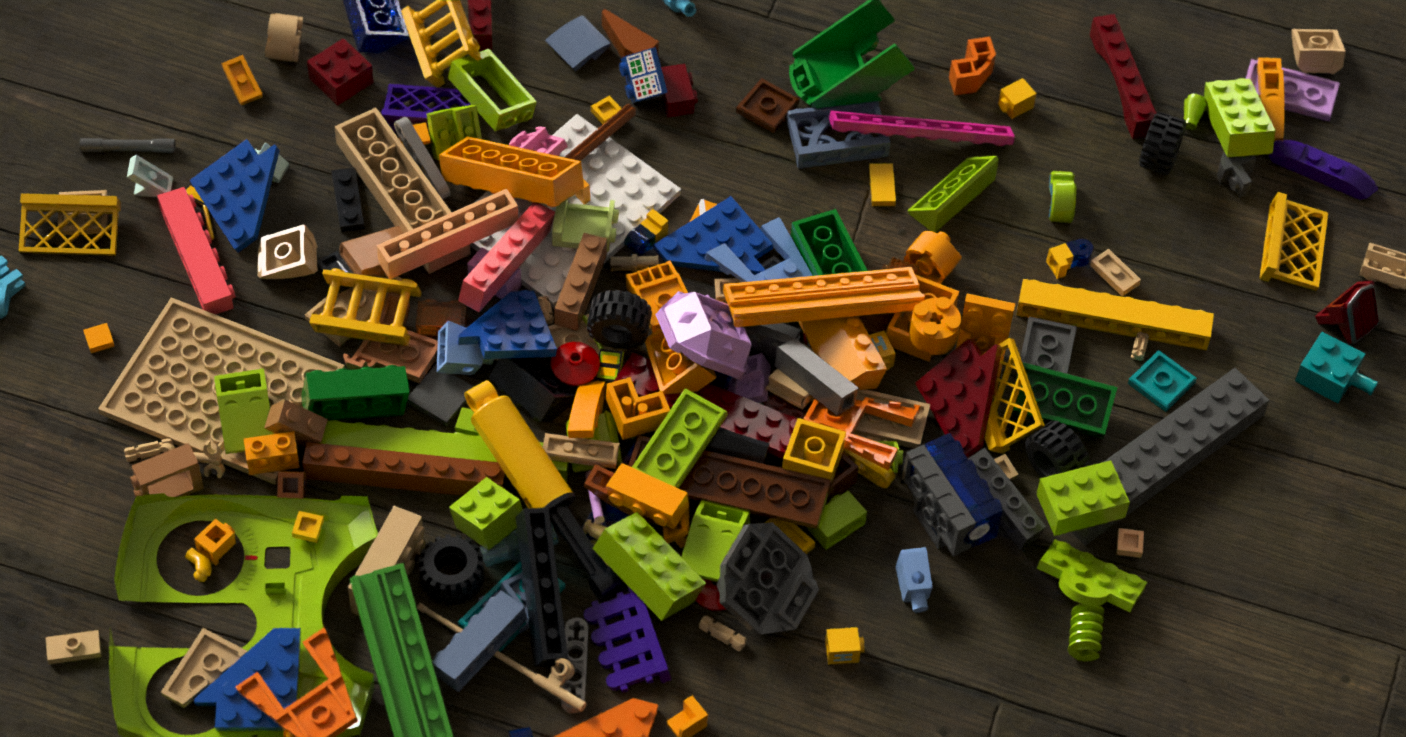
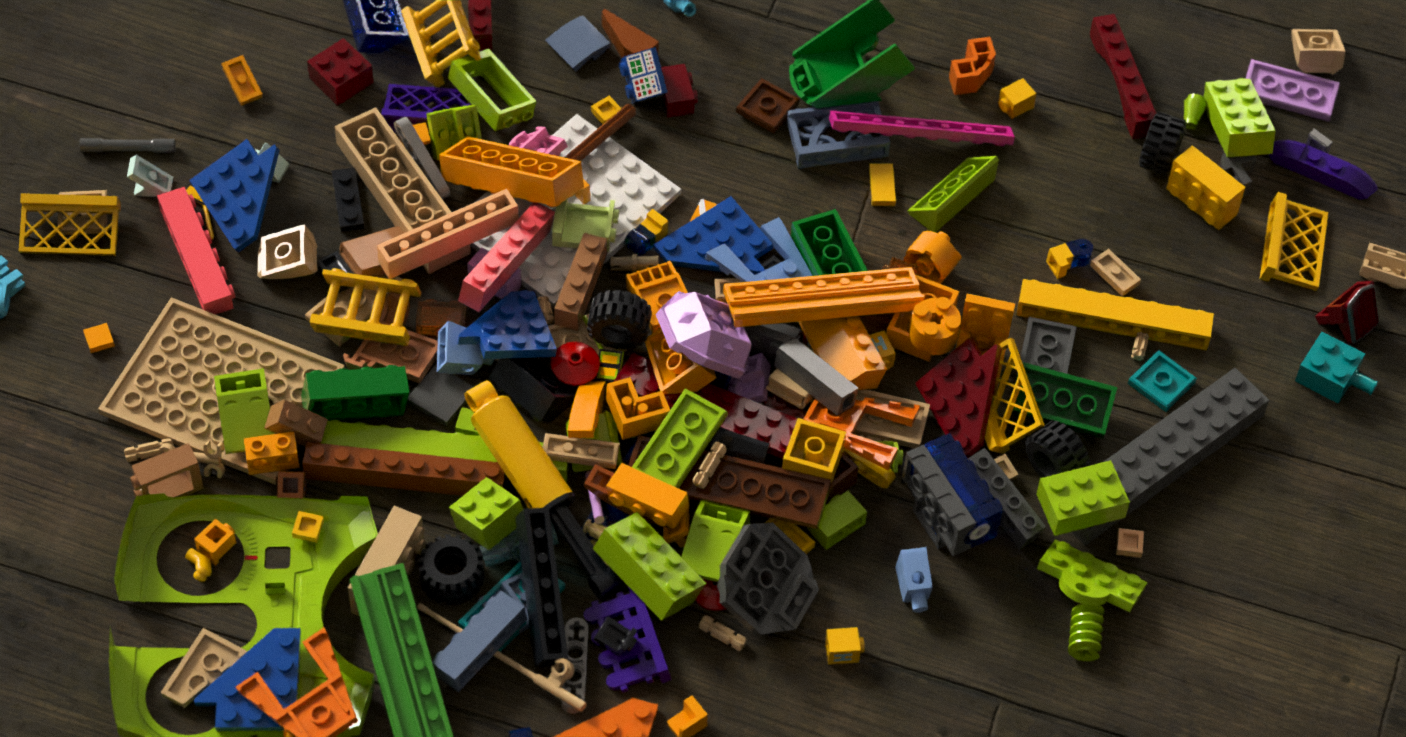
(73, 647): tan plate -> none
(284, 37): tan brick -> none
(615, 636): none -> black bracket
(709, 465): none -> tan axle
(1062, 196): lime animal -> none
(1205, 187): none -> yellow brick
(1272, 92): light orange slope -> none
(1319, 141): none -> light grey tile

